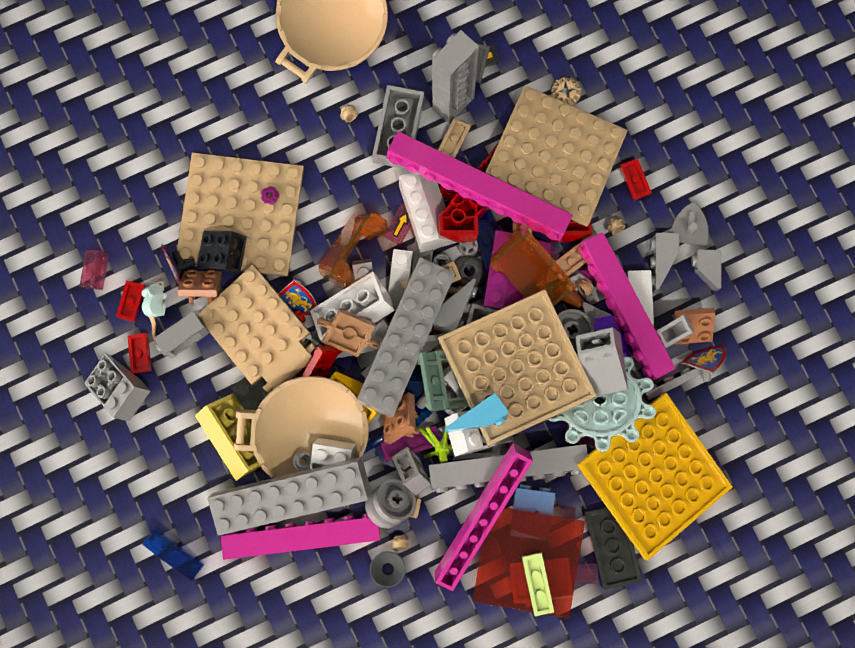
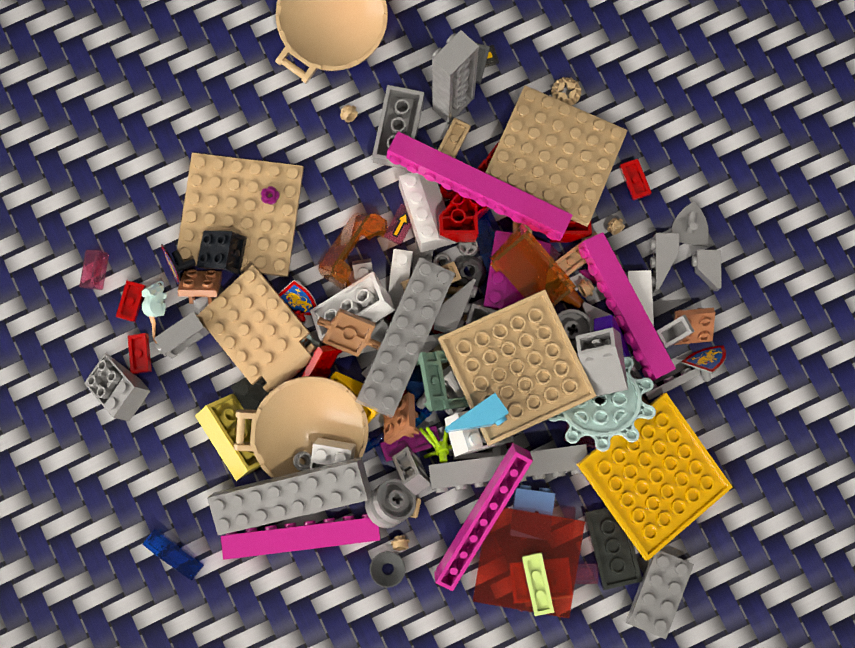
(659, 594): none -> light grey brick

